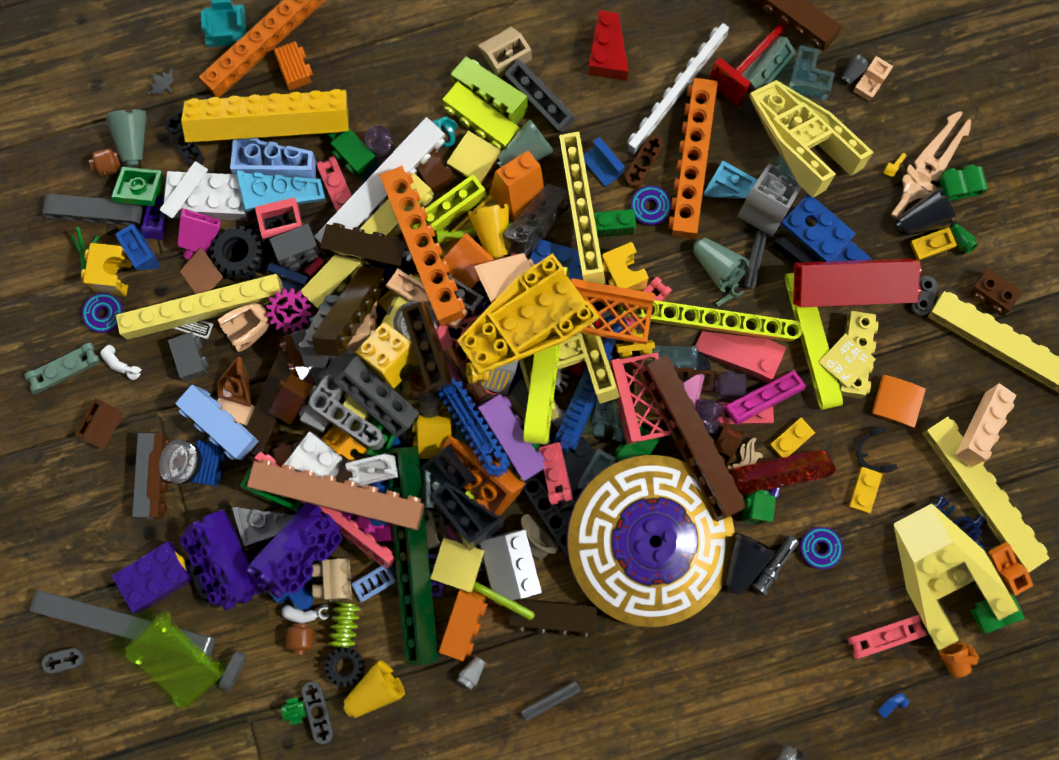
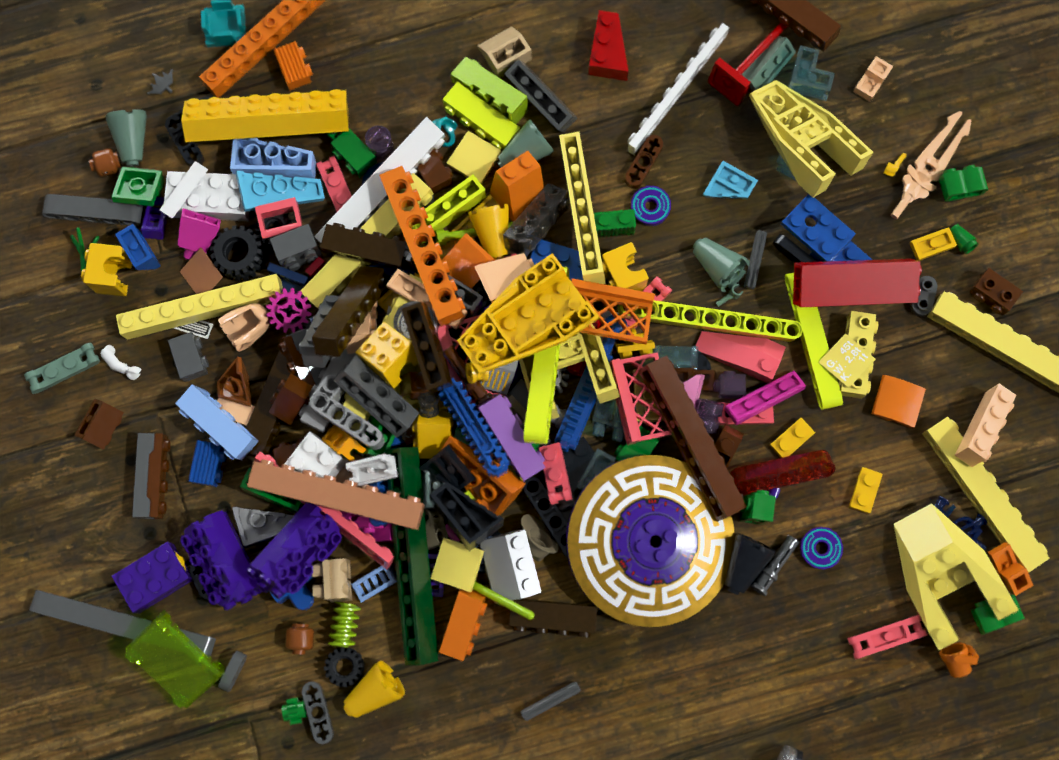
(64, 665): dark grey beam -> none
(91, 310): dark purple tile -> none
(180, 462): clear piece -> none
(301, 617): white arm -> none
(471, 673): light grey cone -> none
(603, 163): blue panel -> none
(704, 90): orange brick -> none
(747, 454): tan piece -> none
(769, 200): light grey brick -> none
(854, 69): dark grey cone -> none
(884, 469): black piece -> none
(892, 703): blue arm -> none
(927, 215): black cone -> none

